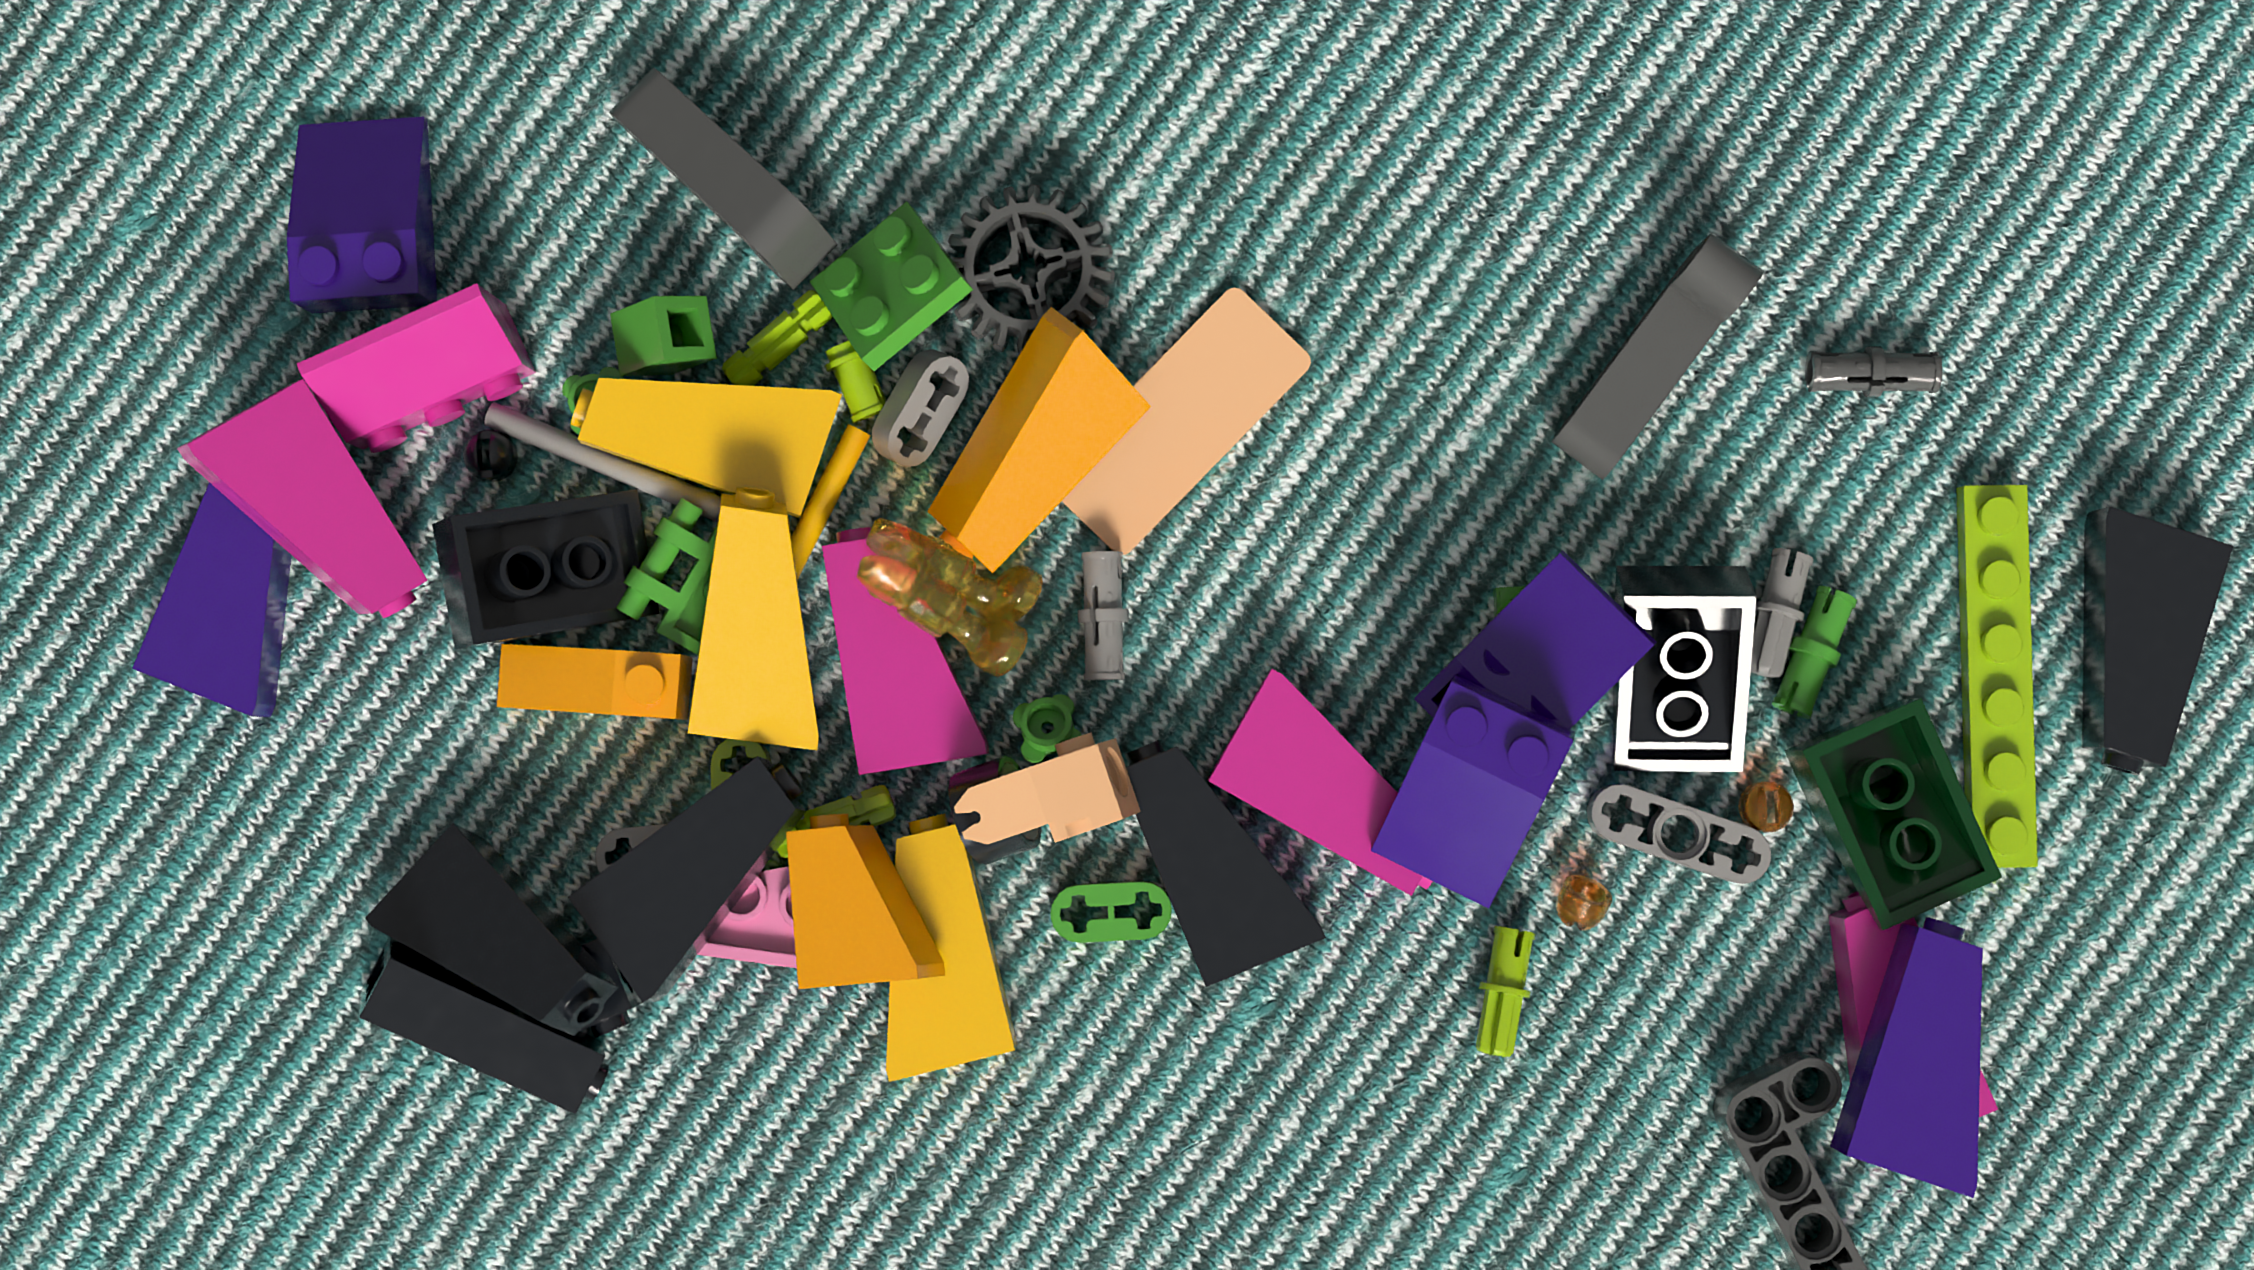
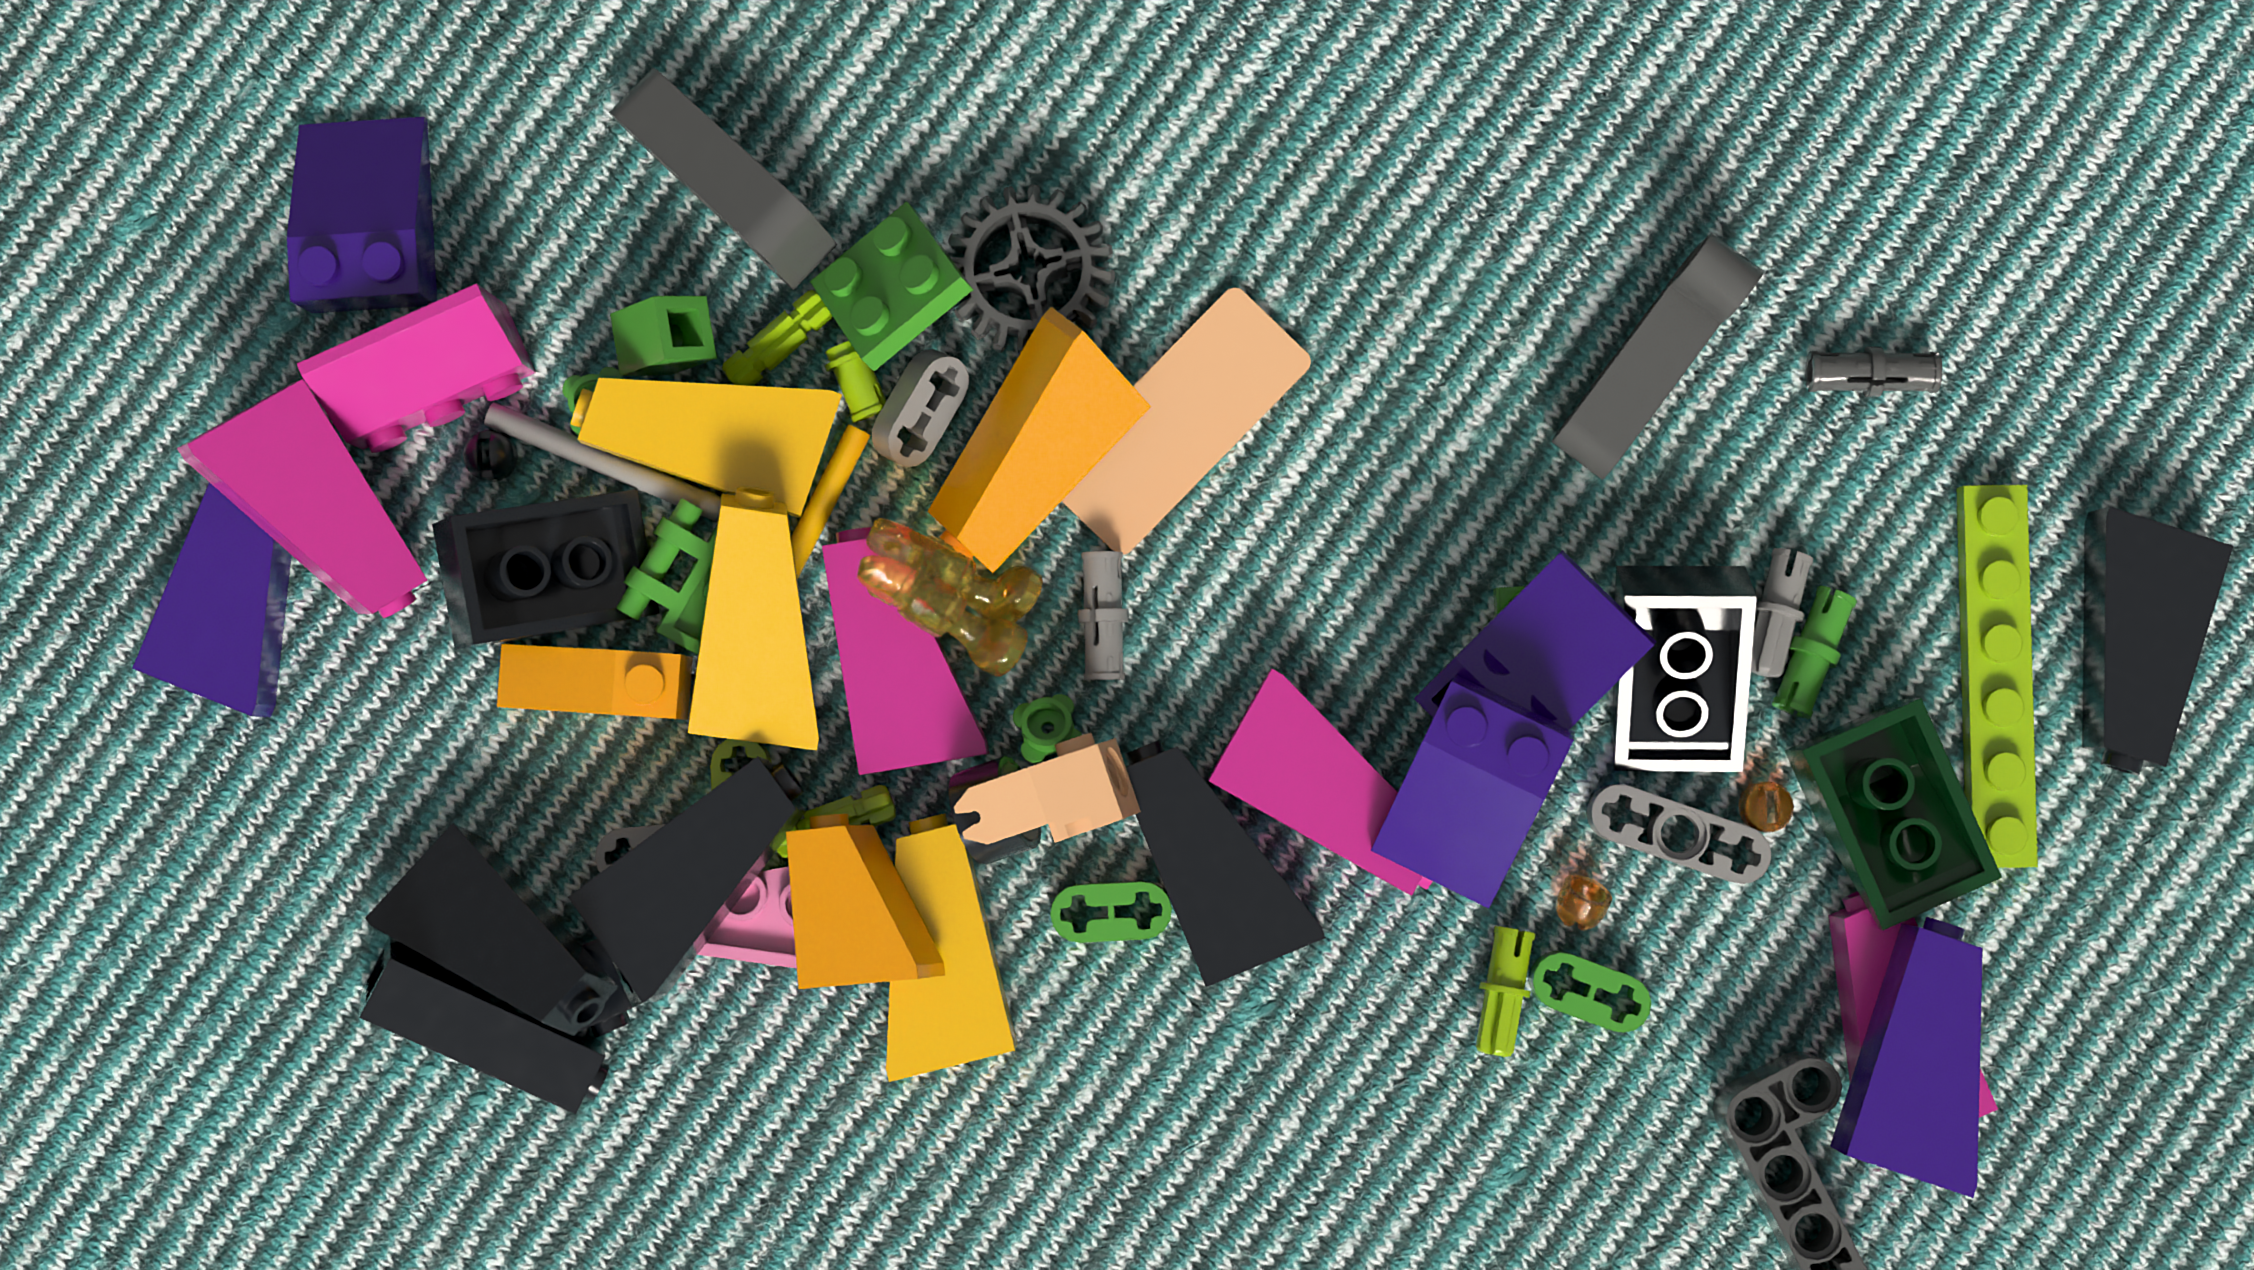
(1584, 1005): none -> bright green beam

